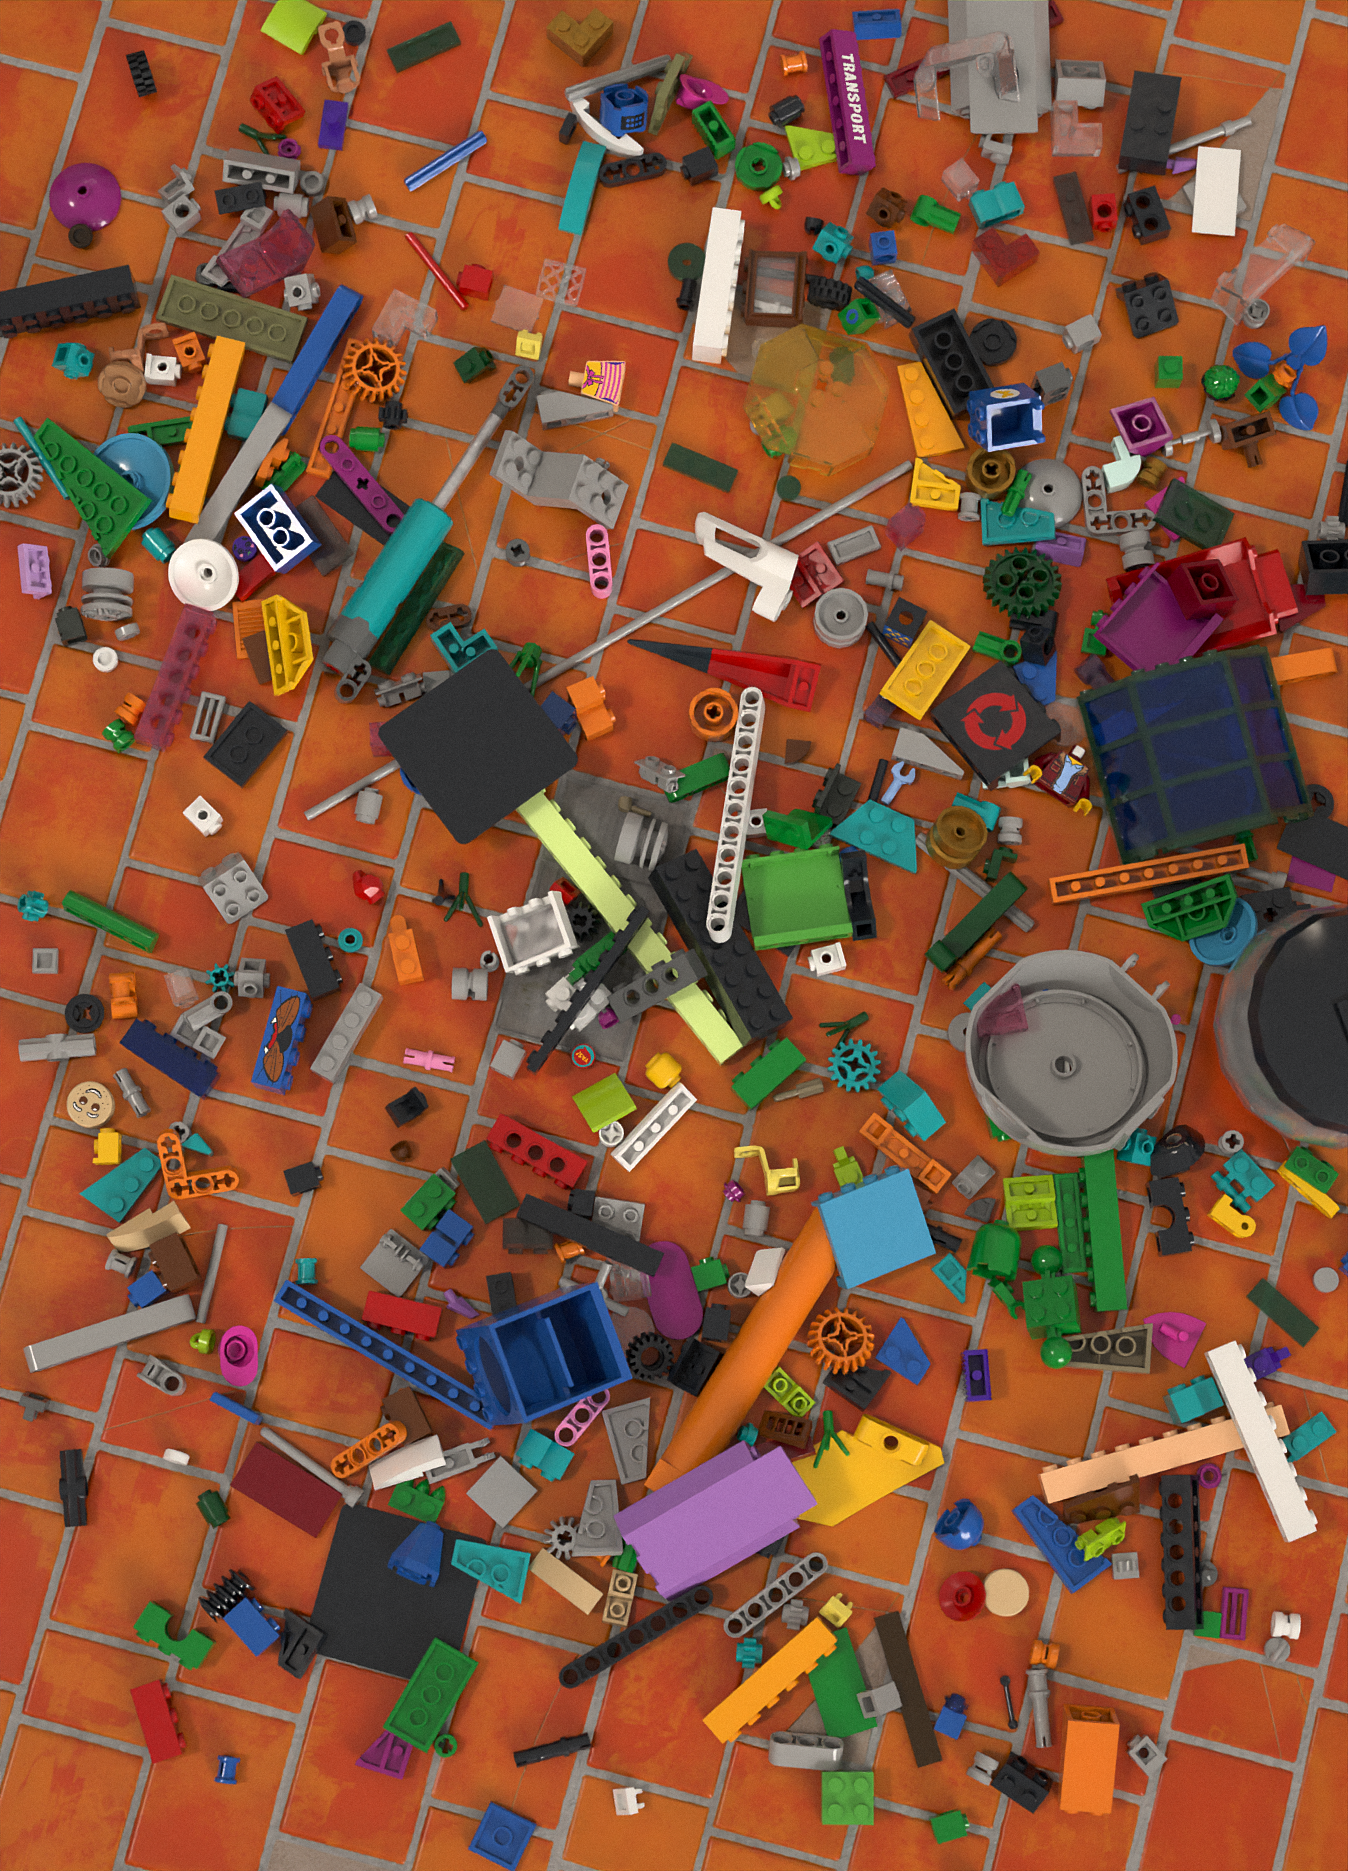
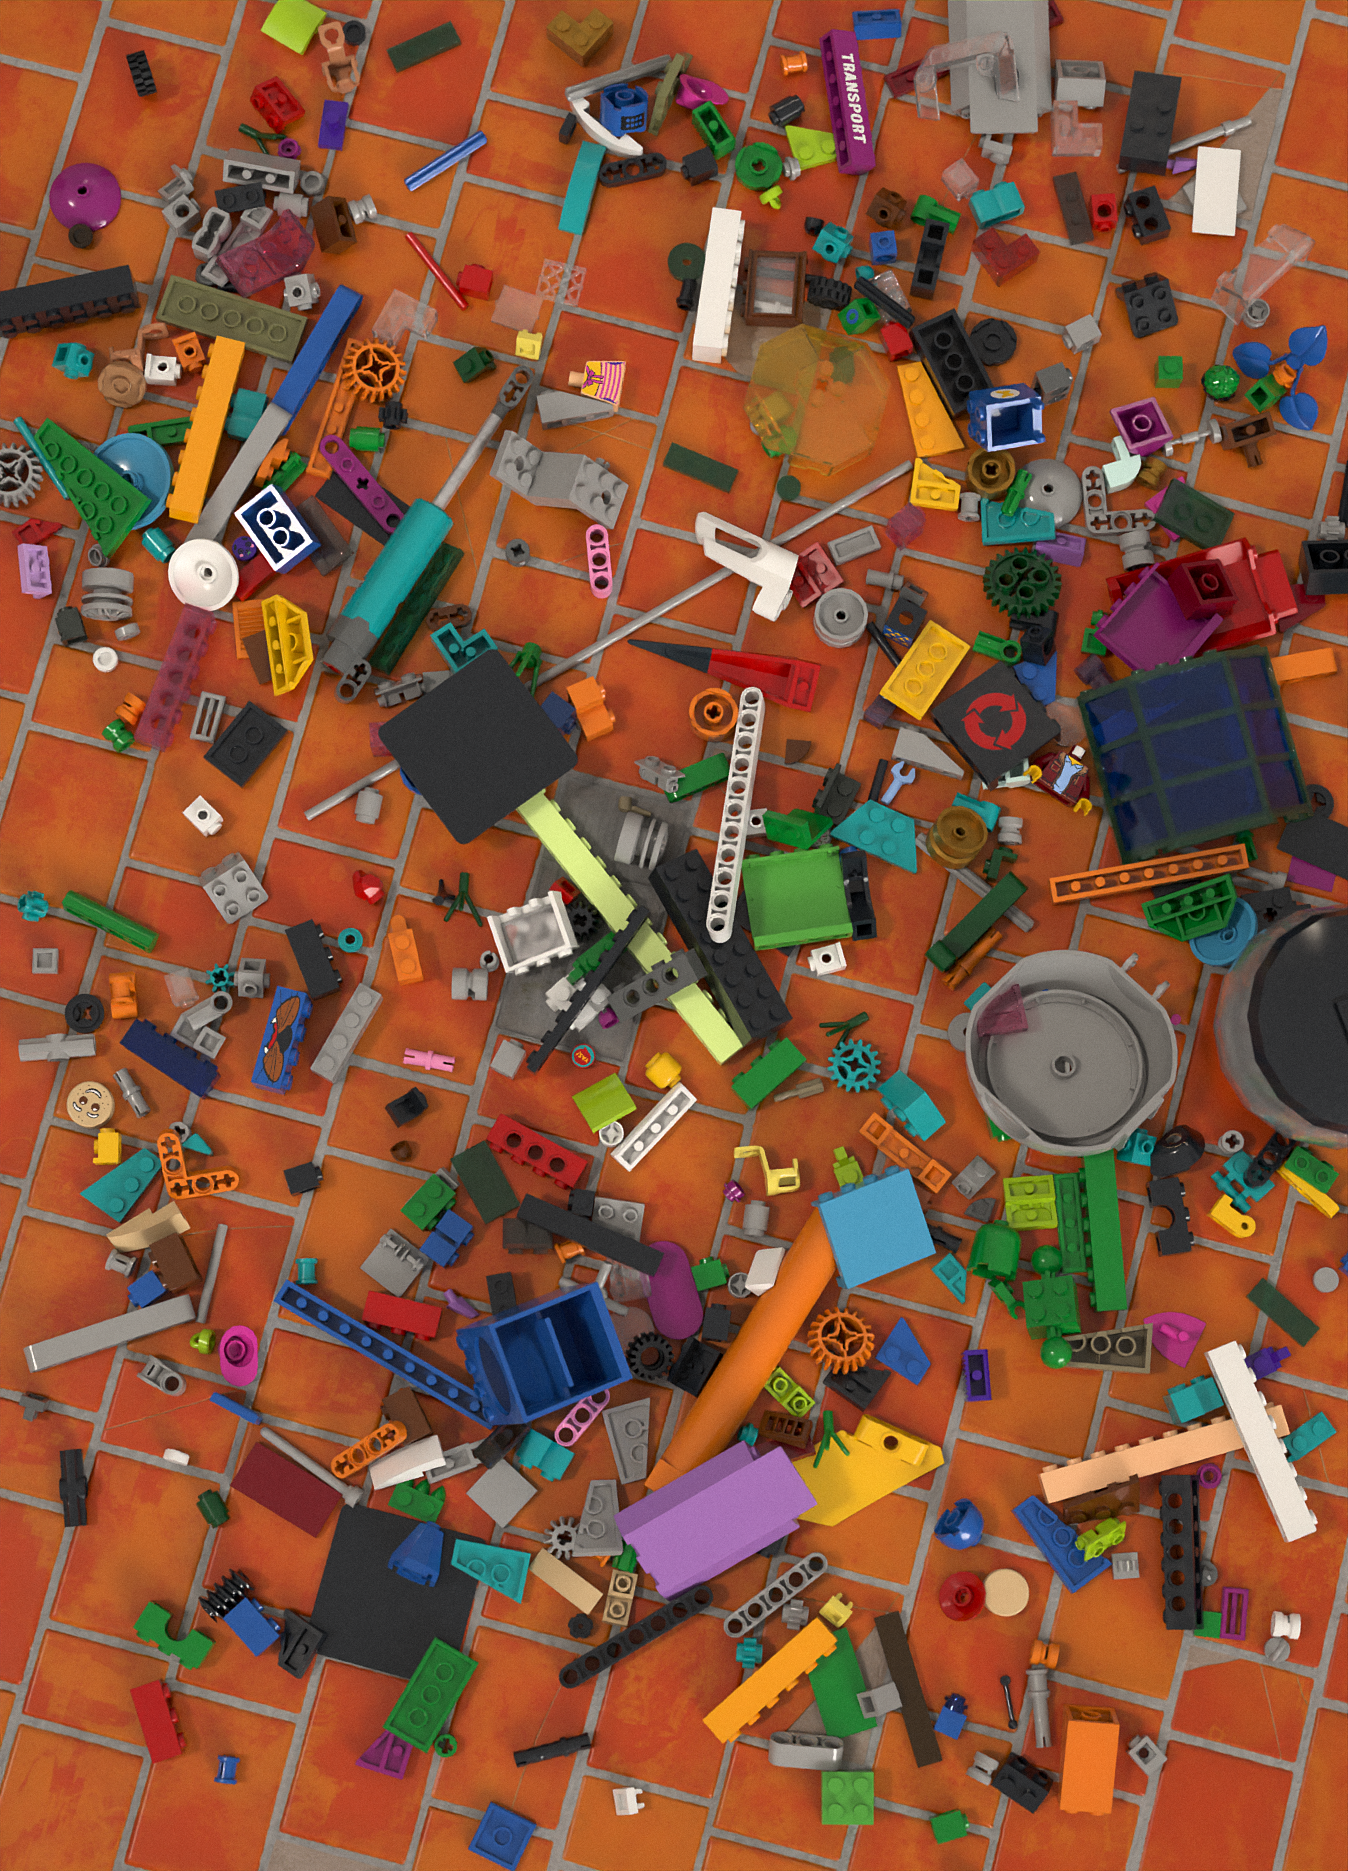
(35, 531): none -> red tile
(214, 232): none -> light grey brick
(500, 1443): none -> clear smoke brick
(580, 1619): none -> black plate
(895, 341): none -> red brick
(913, 593): none -> dark grey tile
(929, 259): none -> black arch
(1278, 1150): none -> black beam

